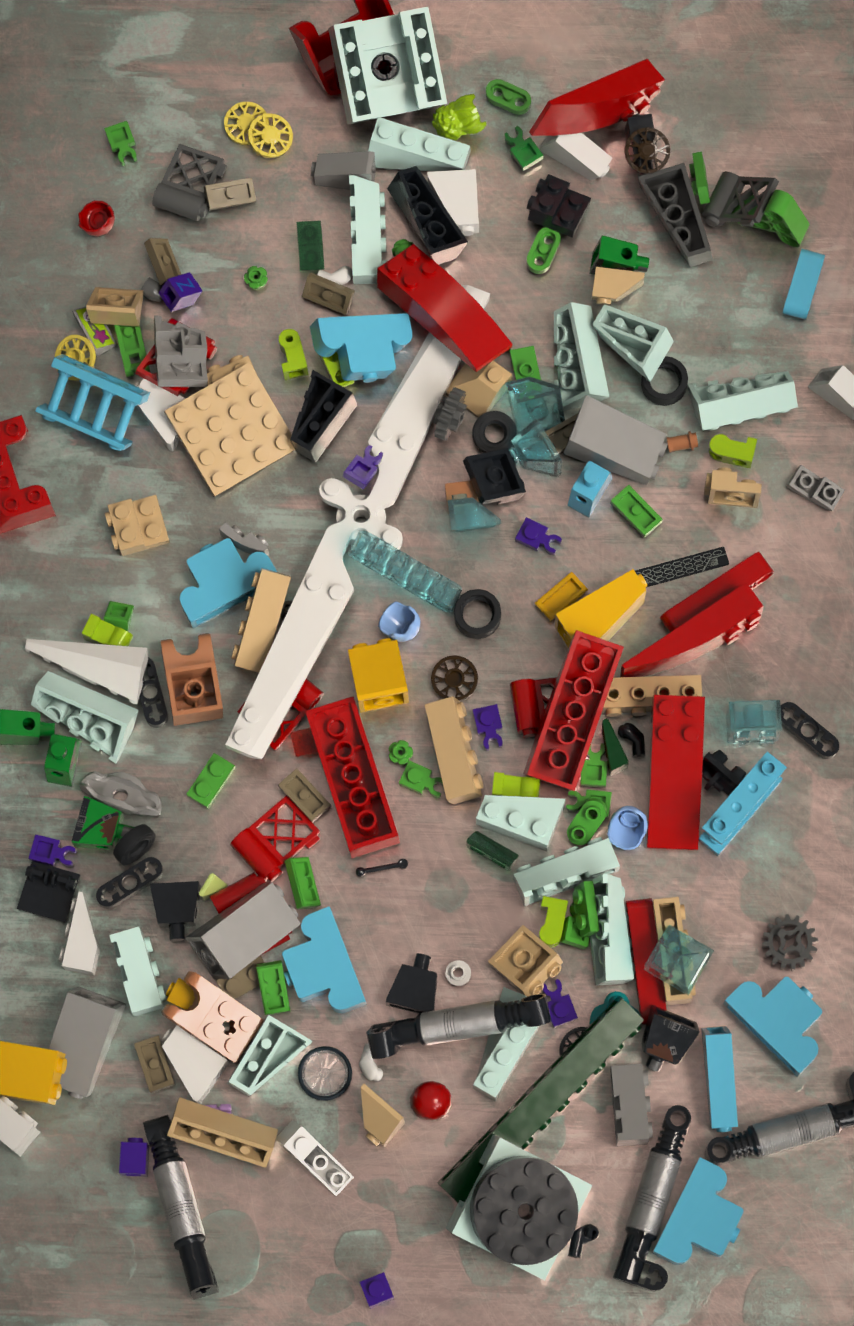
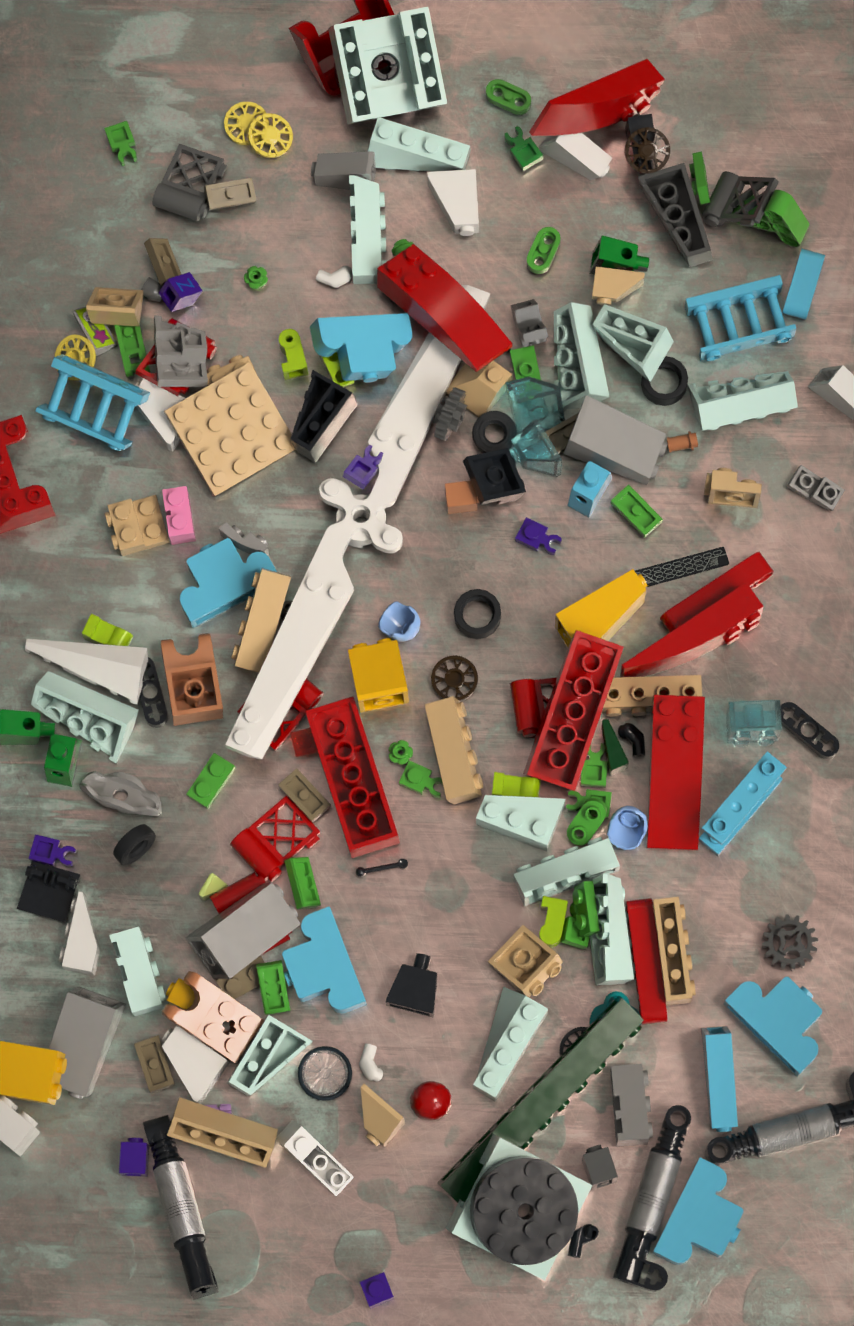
(96, 218): red hair -> none
(98, 826): green torso -> none
(109, 886): black beam -> none
(119, 614): bright green slope -> none
(176, 906): black torso -> none
(179, 515): none -> bright pink piece
(310, 245): clear green slope -> none
(328, 293): dark tan plate -> none
(405, 571): clear light blue beam -> none
(427, 215): black wedge -> none
(455, 1022): piece -> none
(458, 118): lime hair -> none
(458, 981): white plate -> none
(469, 514): clear light blue slope -> none
(488, 723): dark purple plate -> none
(492, 850): clear green slope -> none
(529, 323): none -> dark grey brick
(557, 206): black plate -> none
(560, 1006): dark purple plate -> none
(561, 596): yellow tile -> none
(599, 1167): none -> dark grey brick
(667, 1037): black torso -> none
(678, 959): clear light blue slope -> none
(719, 775): black hips -> none
(732, 451): lime leg -> none
(743, 294): none -> medium azure fence

